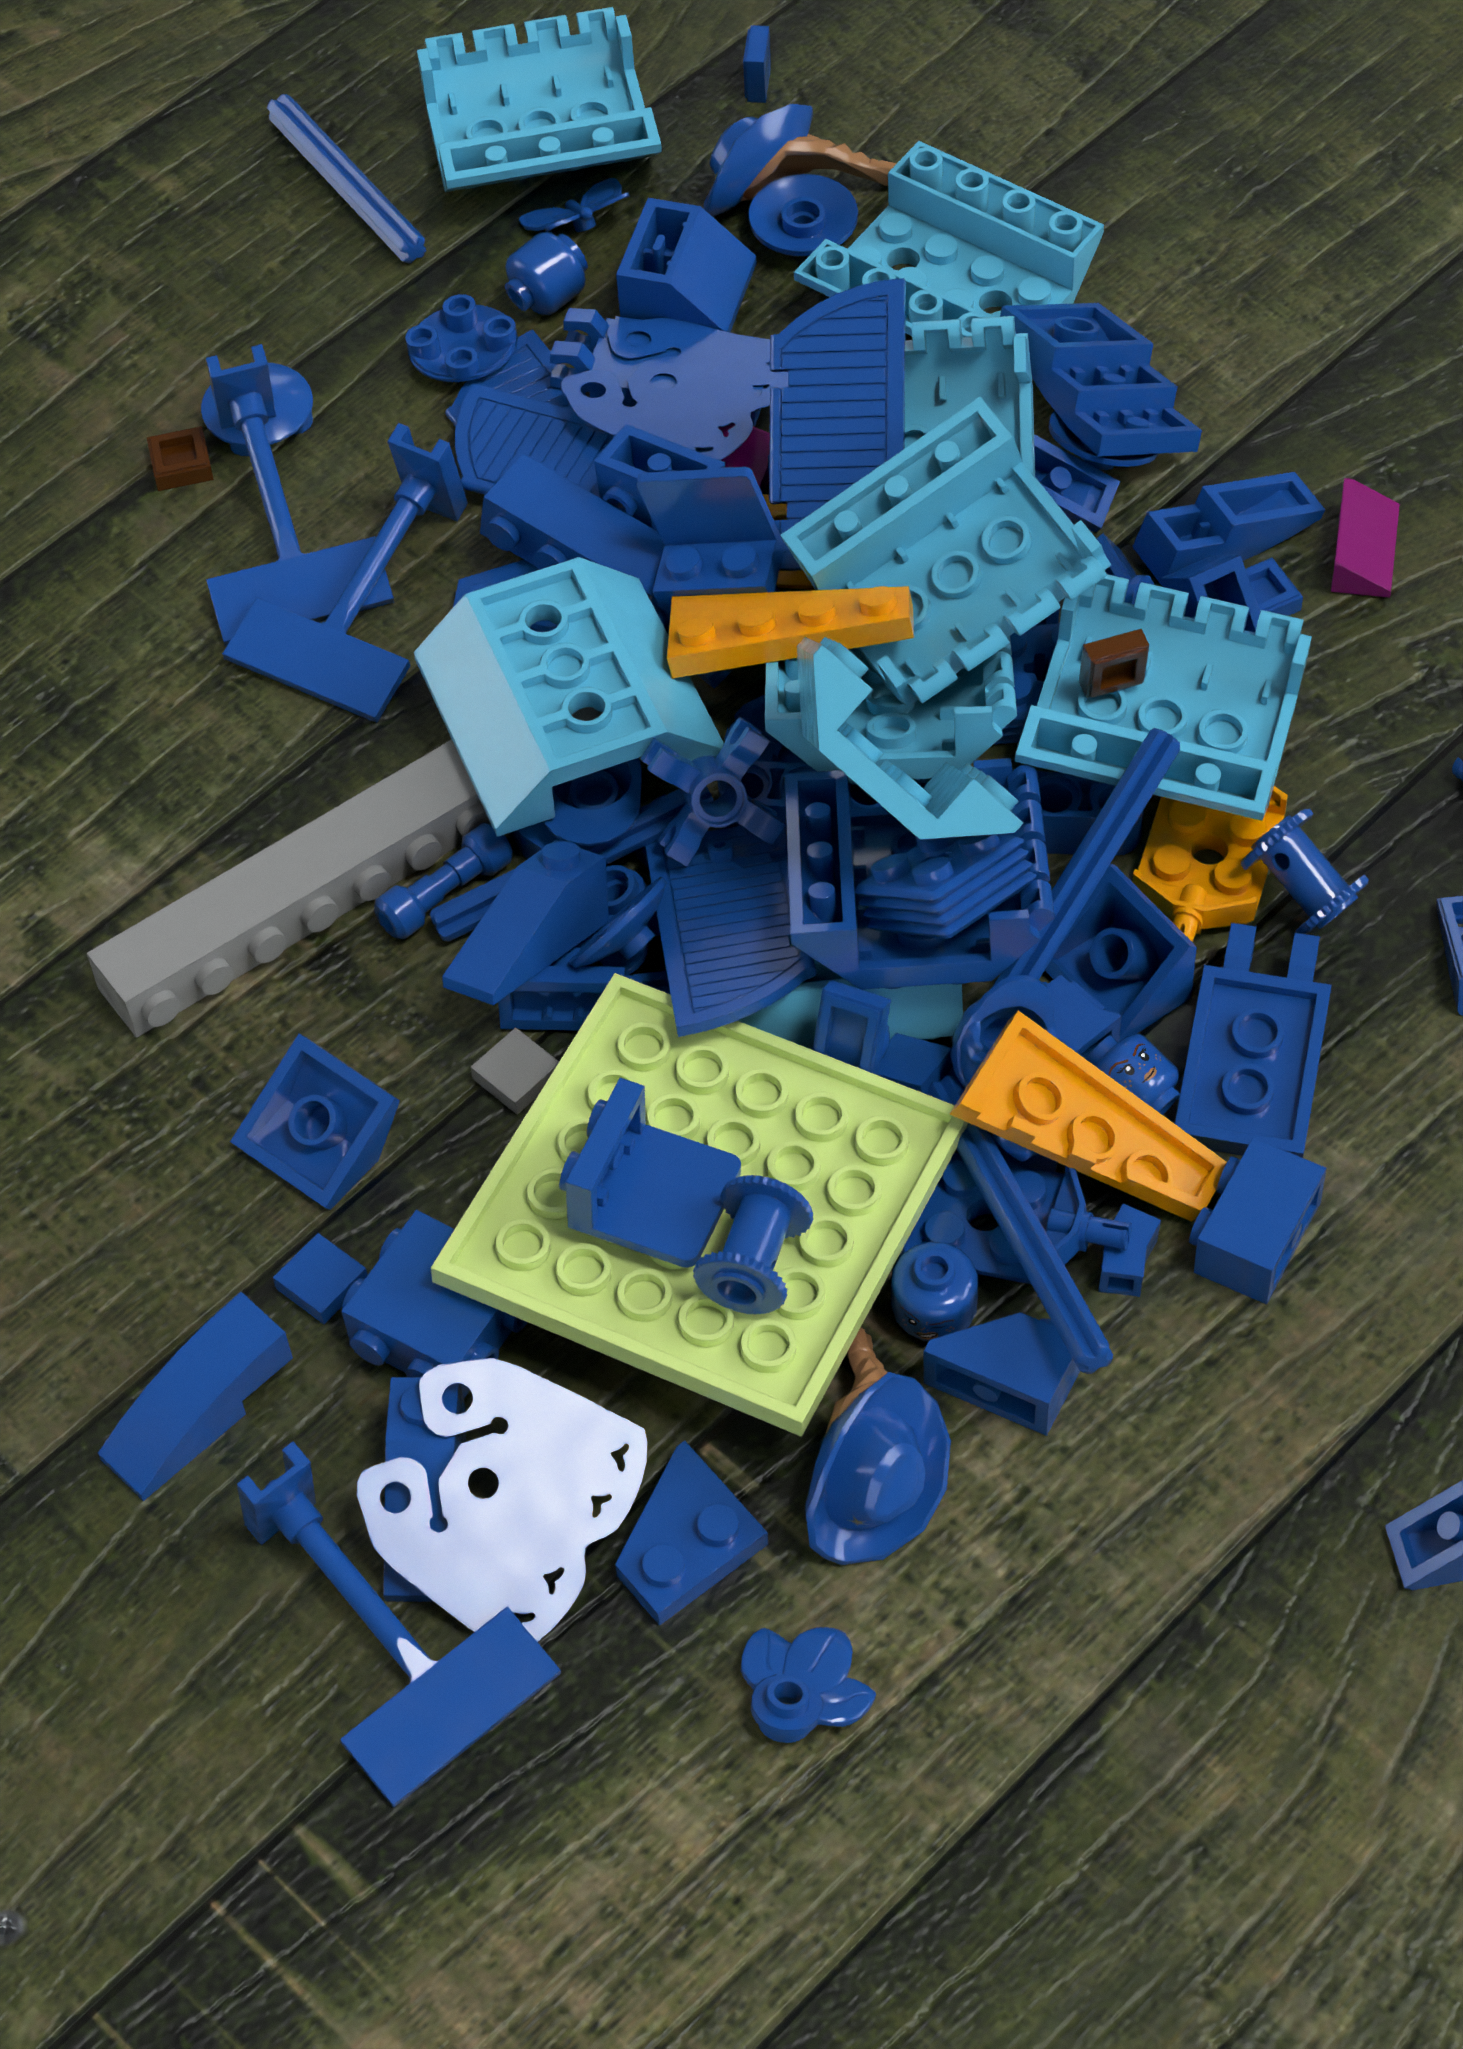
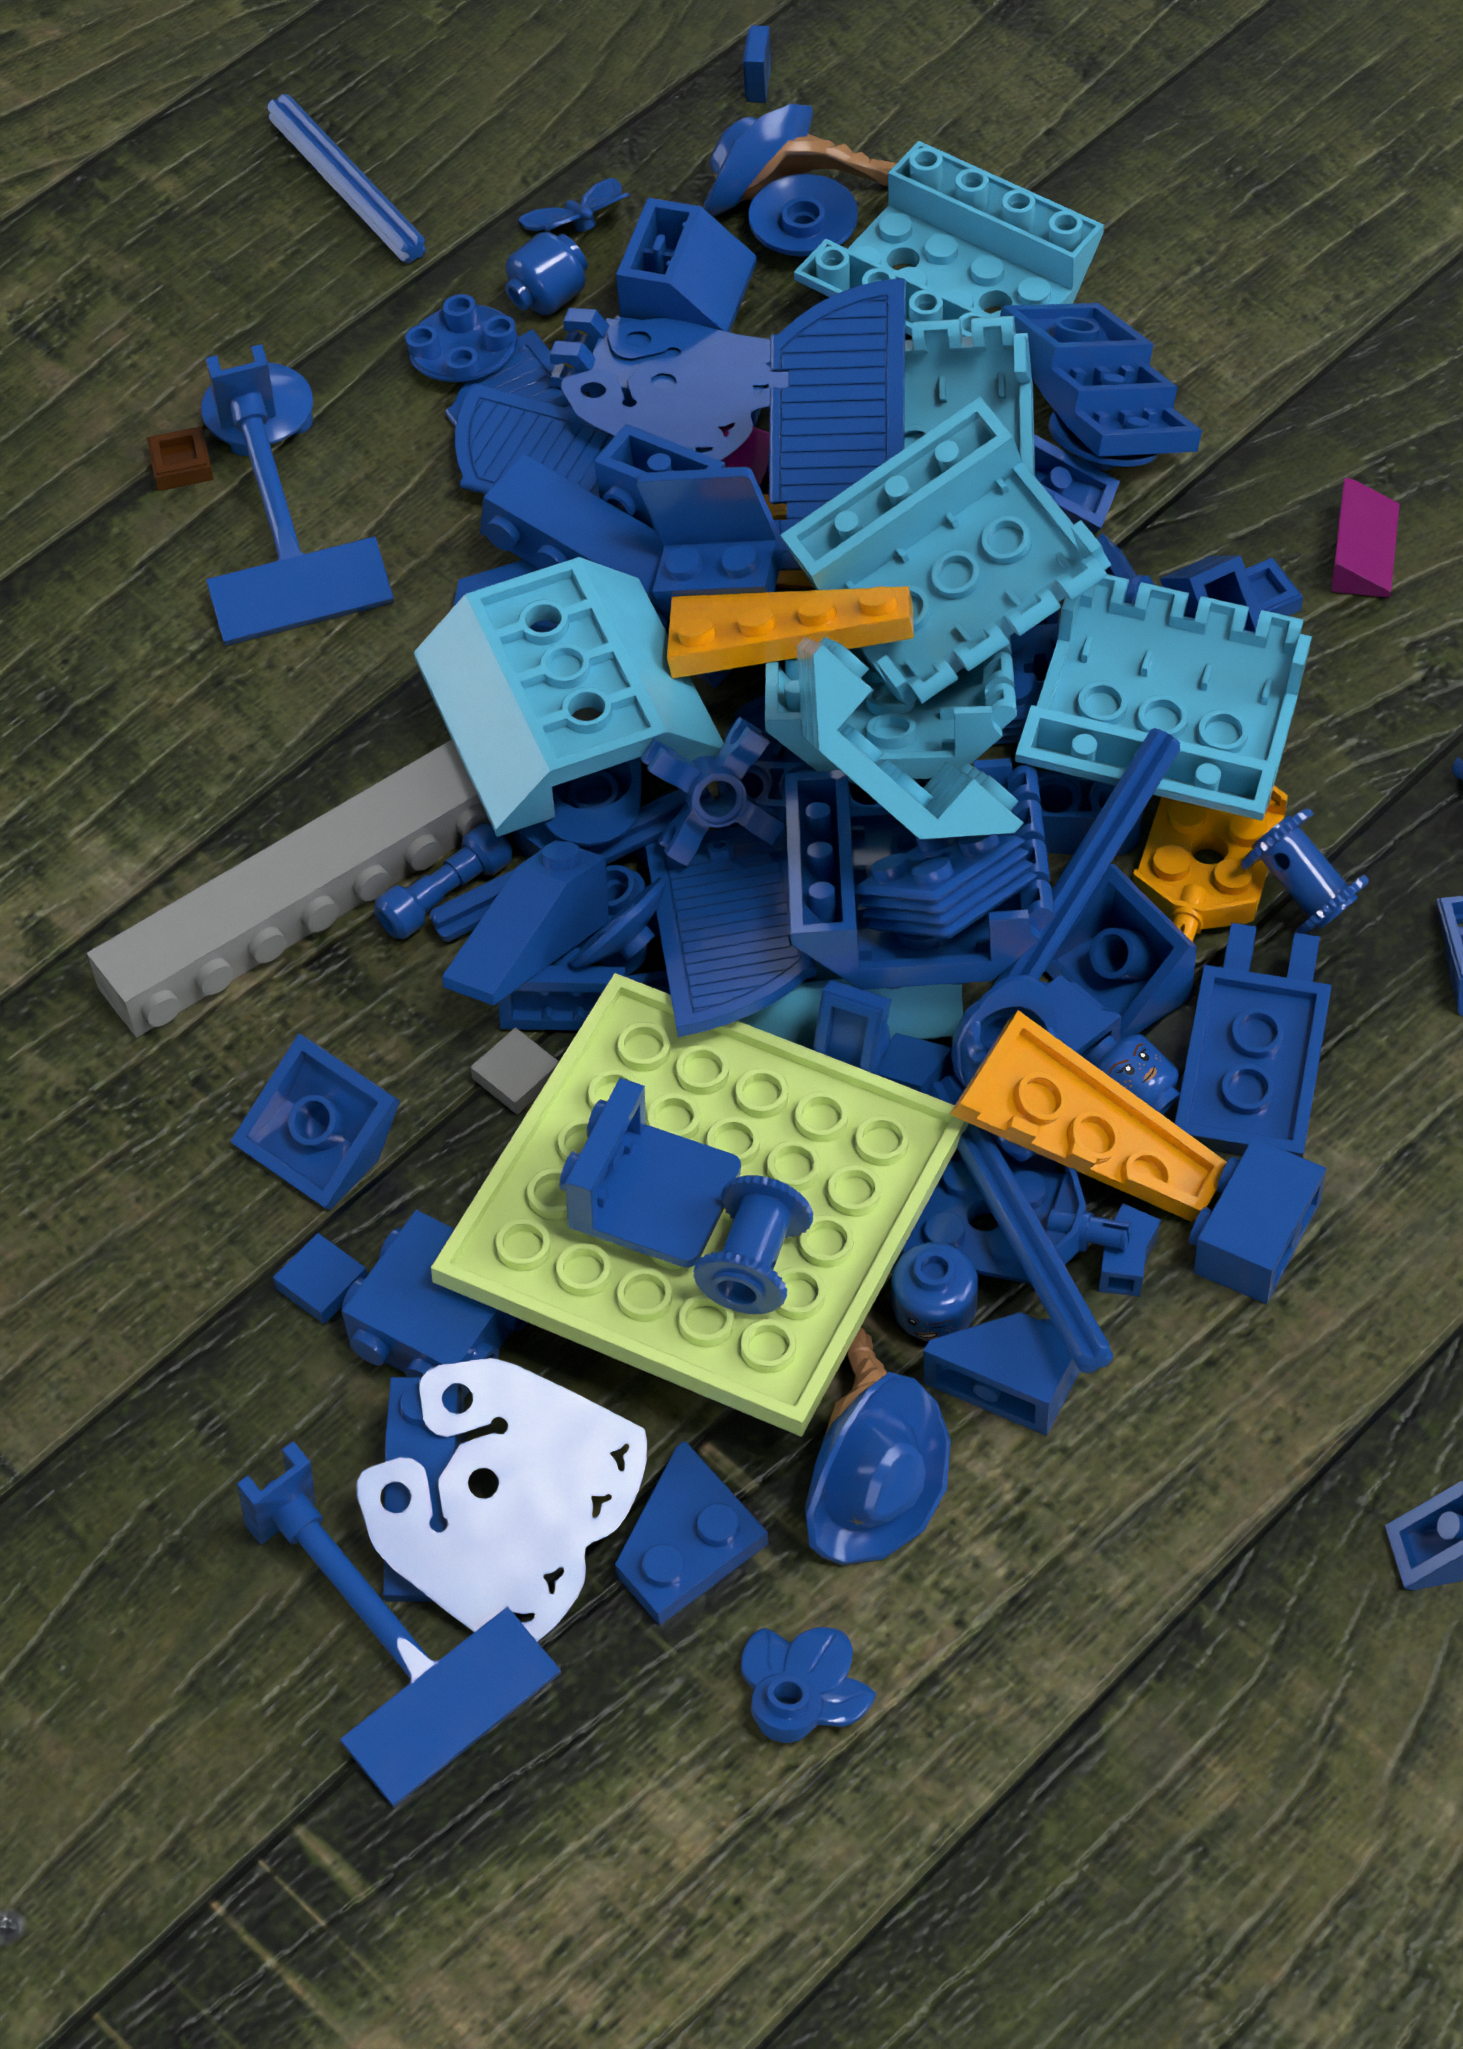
(195, 1396): blue slope -> none
(321, 655): blue piece -> none
(535, 103): medium azure slope -> none
(1113, 663): reddish brown tile -> none
(1226, 521): blue slope -> none

